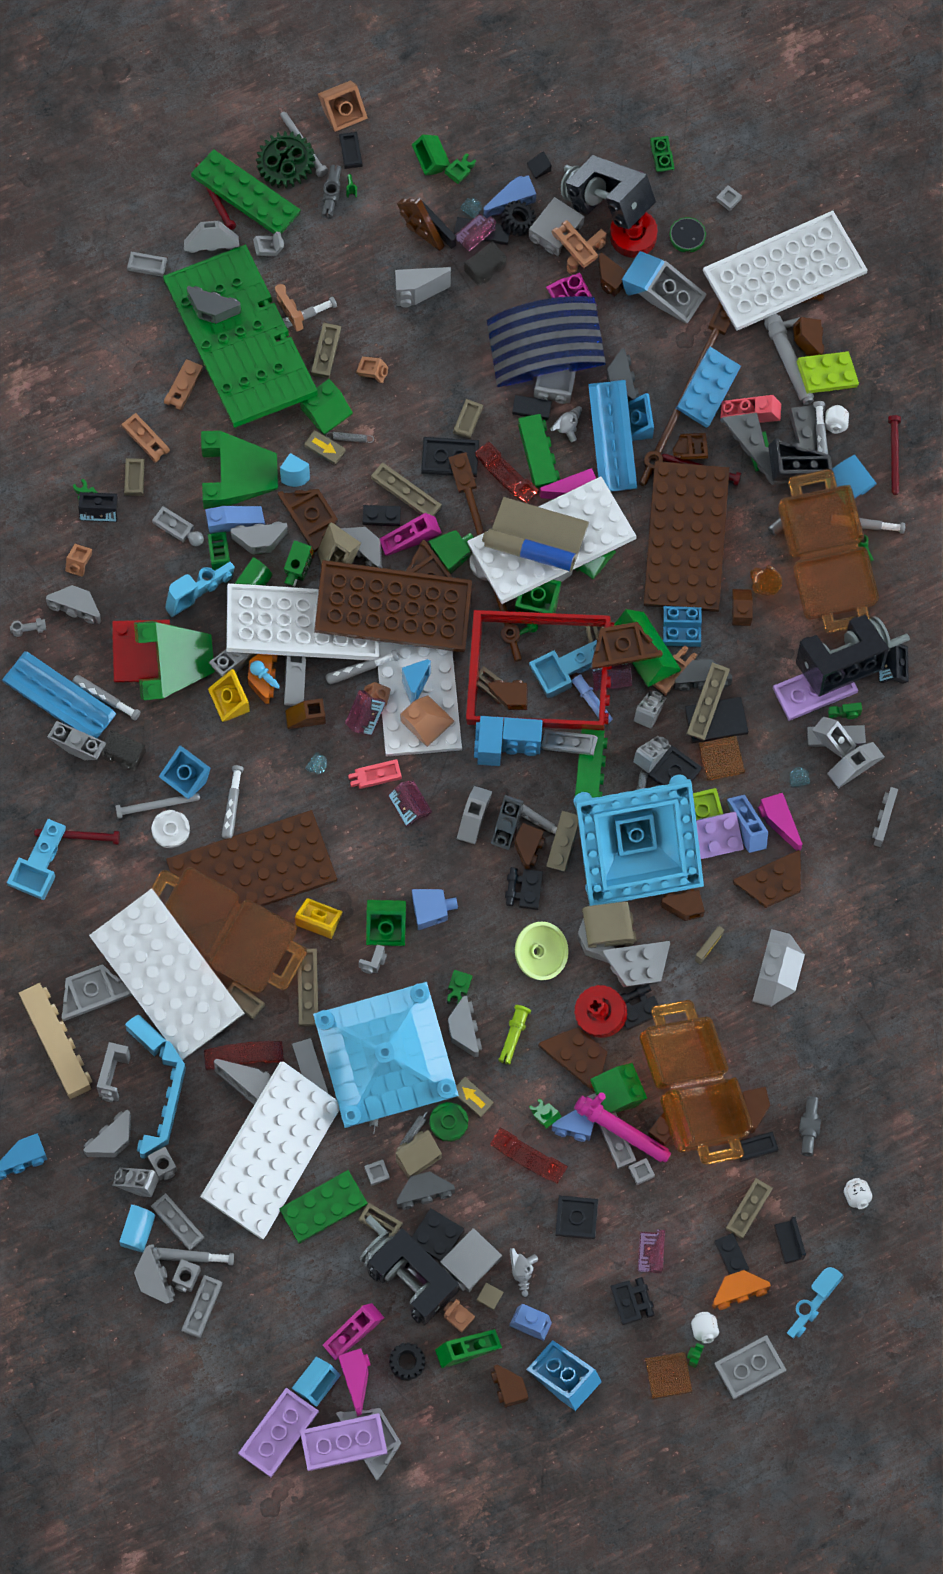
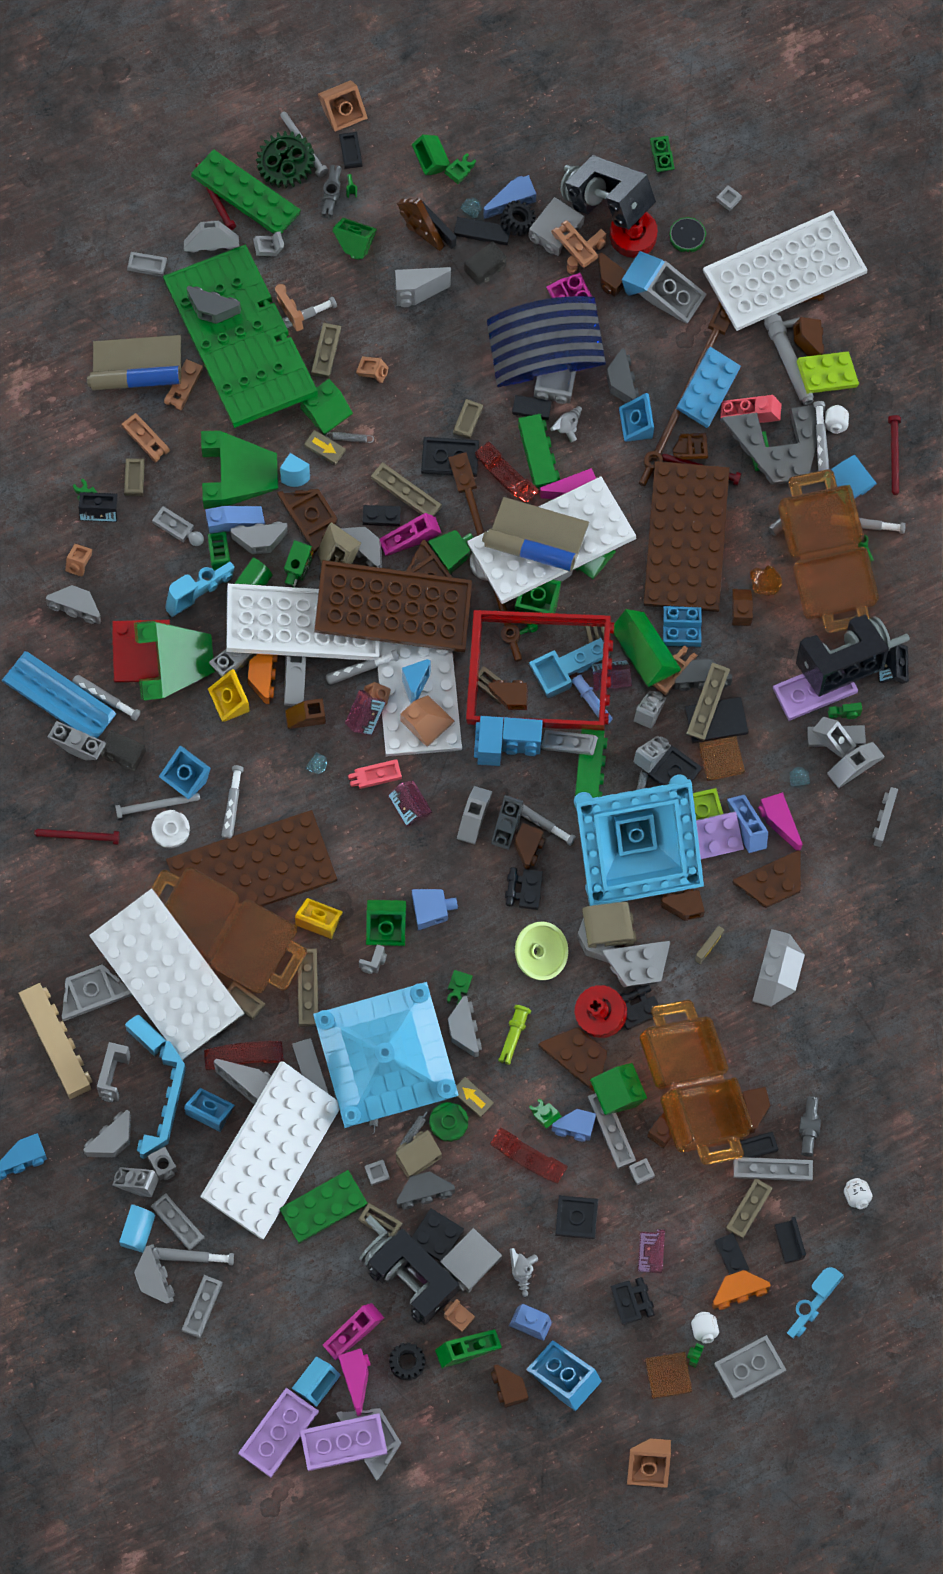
(18, 628): light grey bar -> none
(32, 875): medium azure plate -> none
(136, 363): none -> dark tan door
(186, 1267): light grey brick -> none
(209, 1109): none -> dark azure slope
(258, 668): medium azure bar -> none
(354, 237): none -> green slope
(475, 231): clear pink panel -> none
(490, 1296): dark tan tile -> none
(539, 165): black slope -> none
(563, 841): dark tan plate -> none
(596, 1113): dark pink cylinder -> none
(613, 435): dark azure plate -> none
(623, 645): reddish brown wing -> none
(650, 1463): none -> nougat slope
(773, 1169): none -> light grey plate
(790, 460): black wedge -> none

